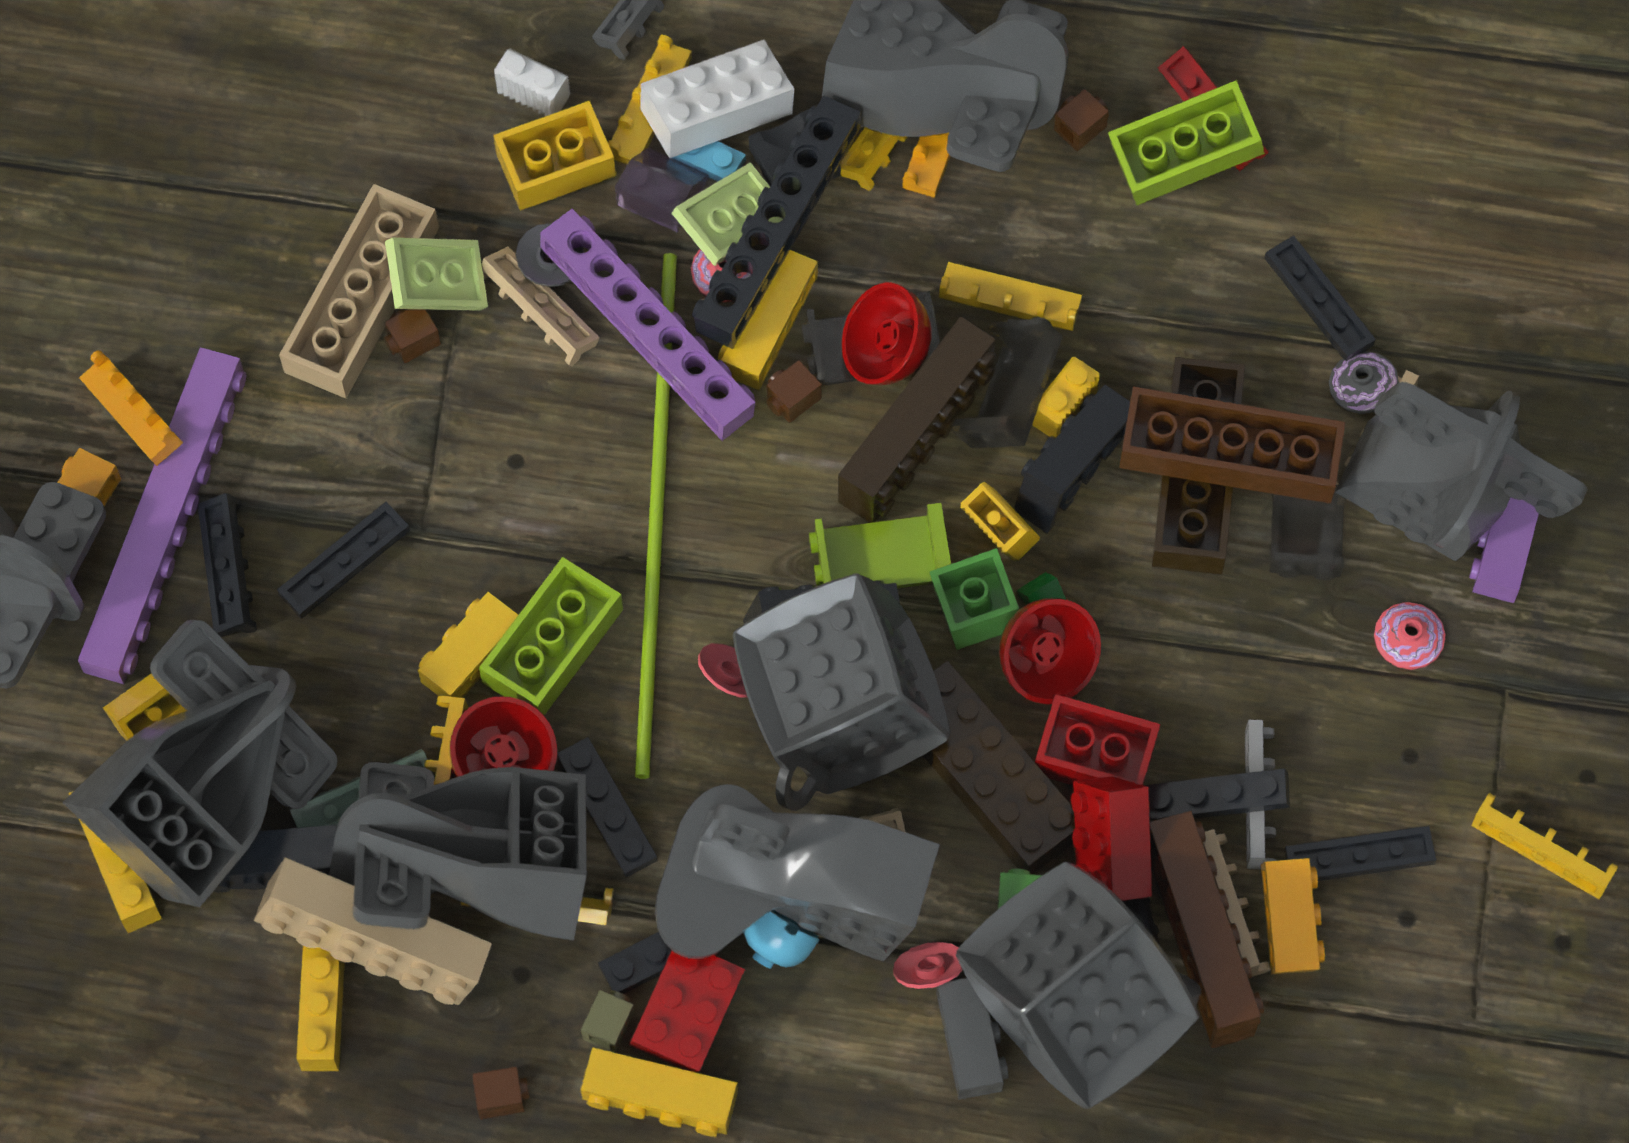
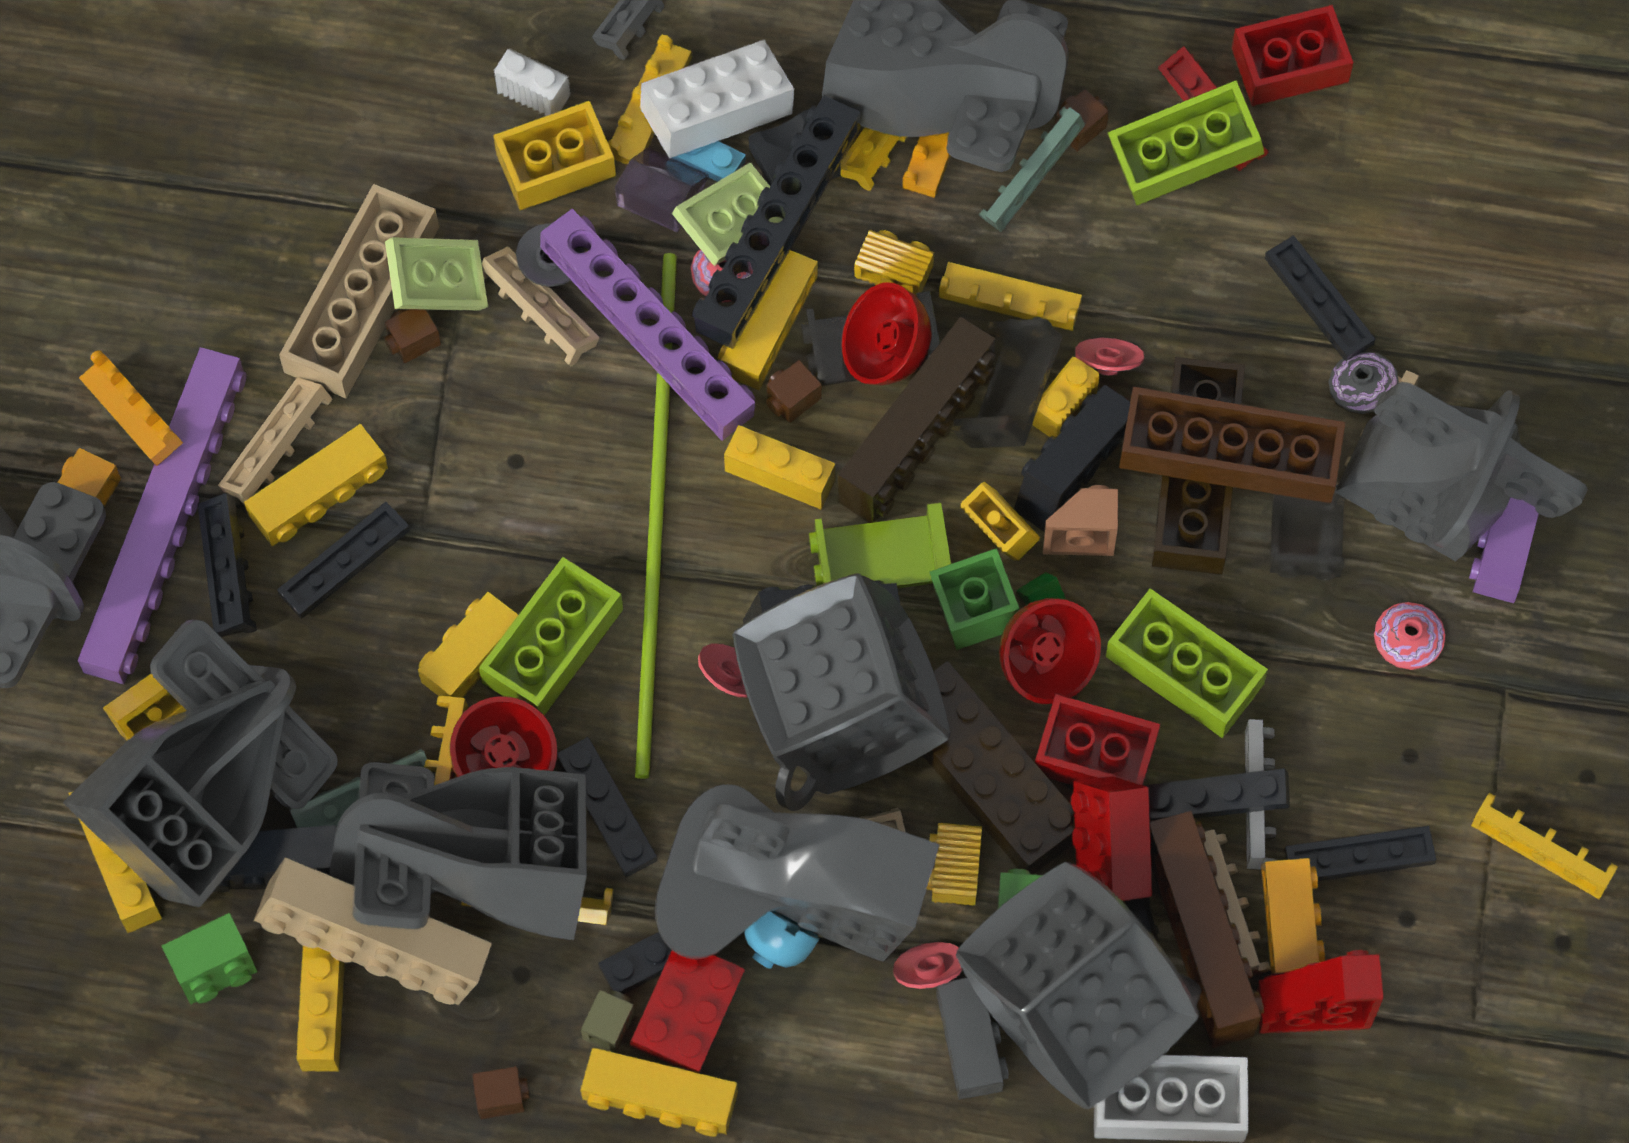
(210, 959): none -> bright green brick
(274, 439): none -> tan hinge
(316, 485): none -> yellow brick
(779, 467): none -> yellow brick
(894, 261): none -> yellow brick
(956, 864): none -> yellow brick
(1034, 169): none -> sand green hinge
(1084, 524): none -> nougat slope
(1109, 355): none -> coral dish
(1180, 1101): none -> white brick
(1186, 663): none -> lime brick
(1292, 55): none -> red brick
(1323, 995): none -> red brick

